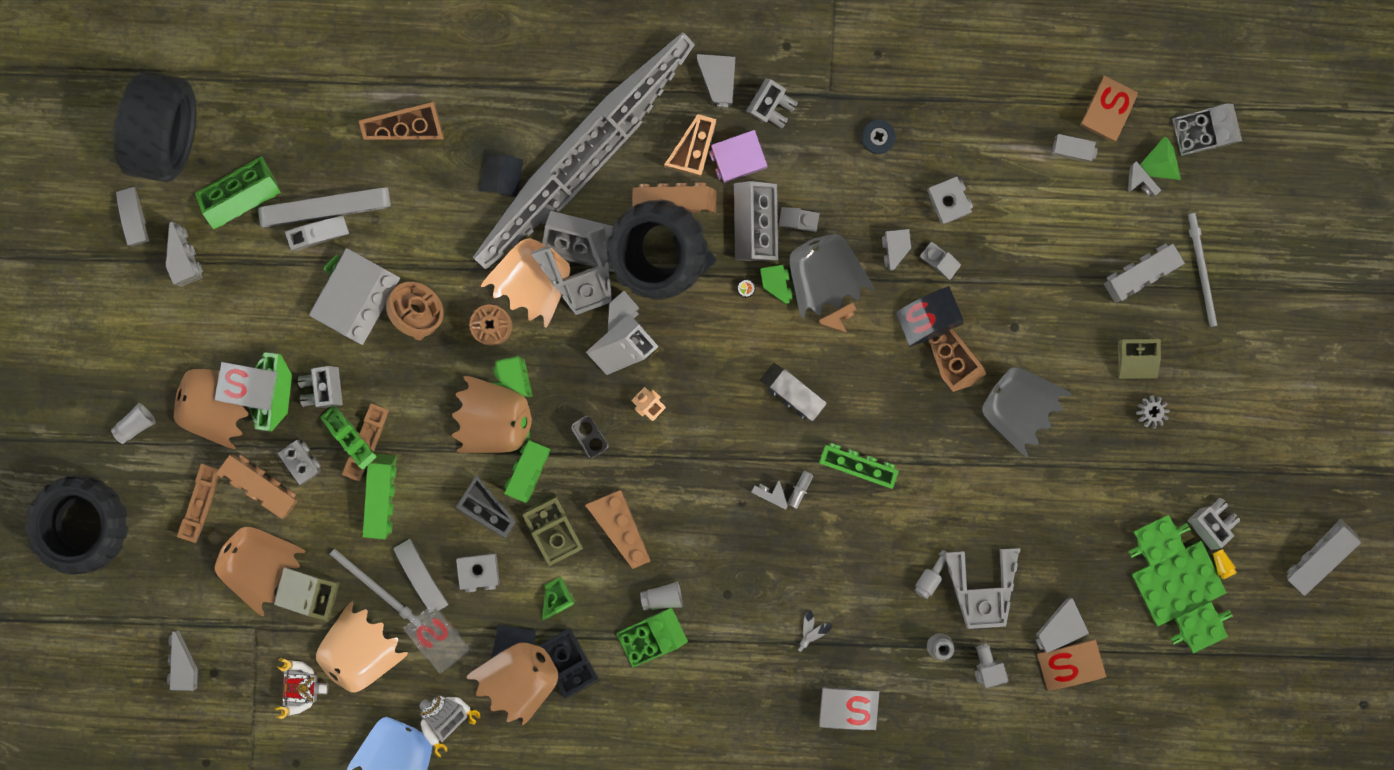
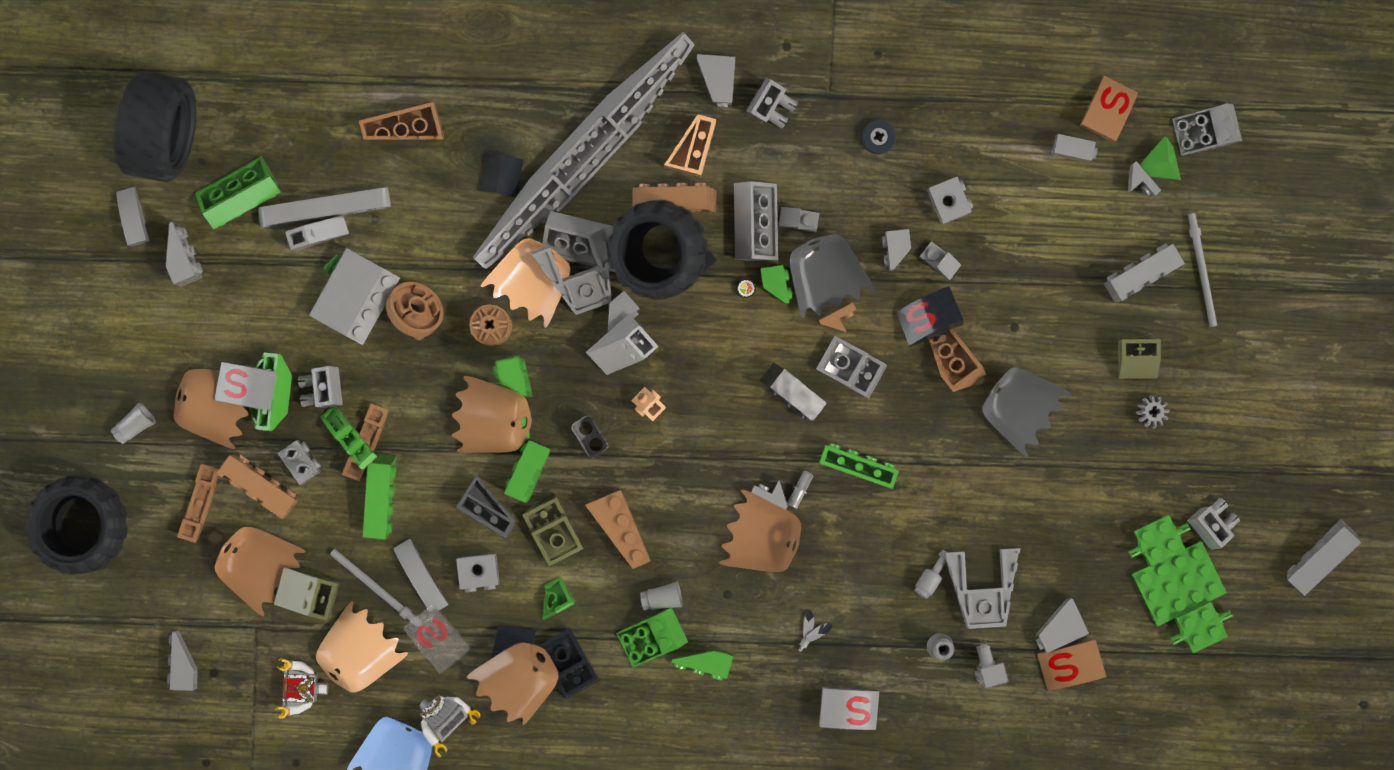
(711, 662): none -> bright green slope
(738, 157): lavender brick -> none
(762, 536): none -> medium nougat piece
(851, 367): none -> light grey slope
(1224, 565): yellow cone -> none

